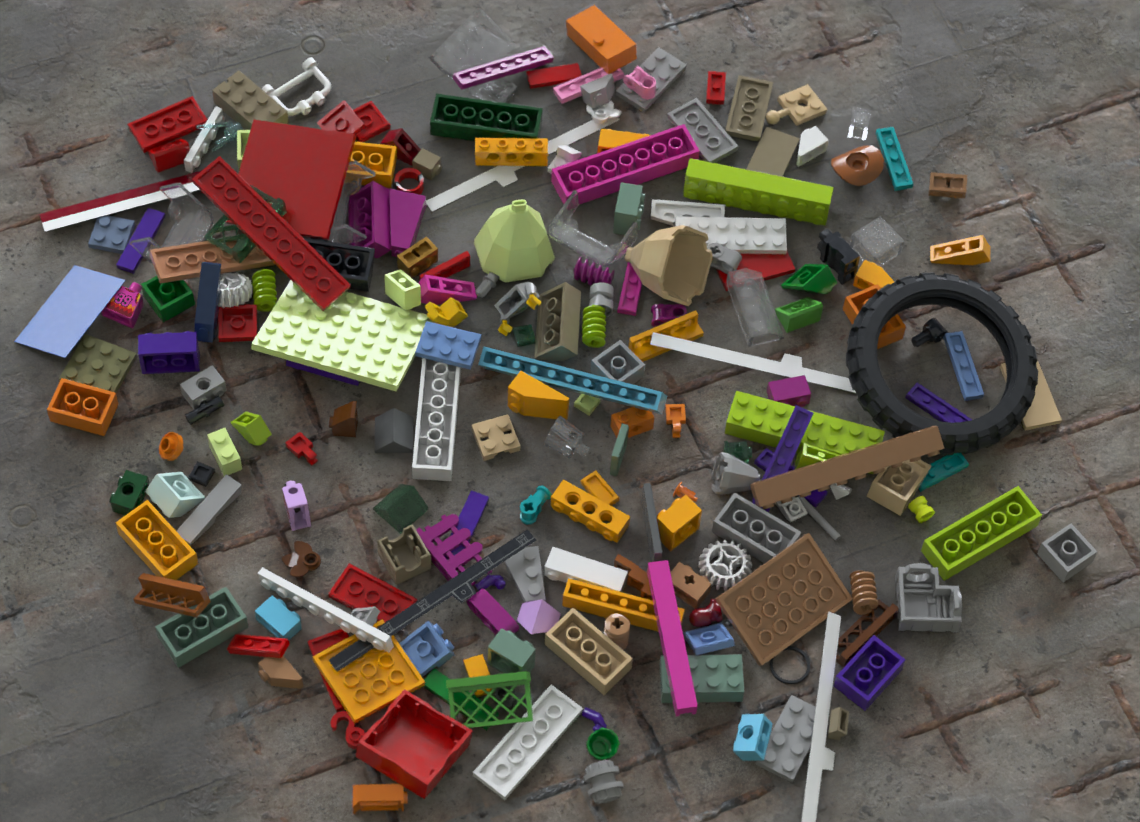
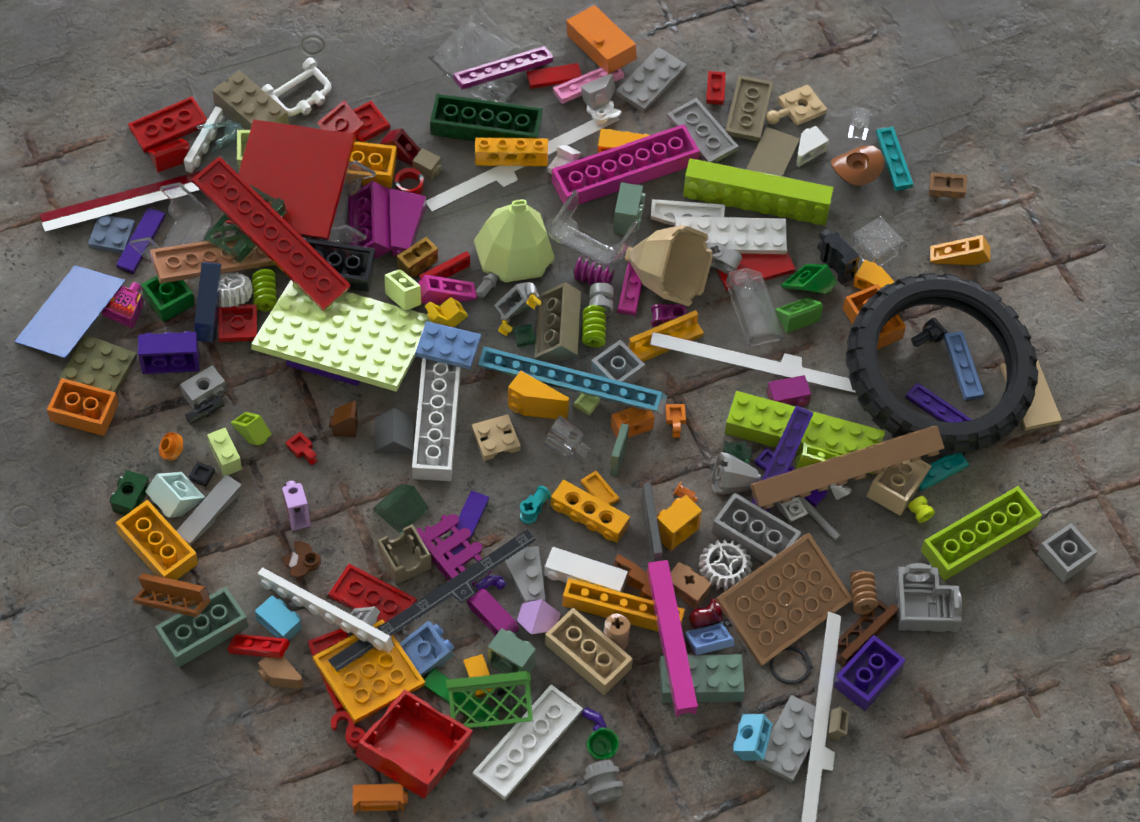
(641, 83): bright pink piece -> none

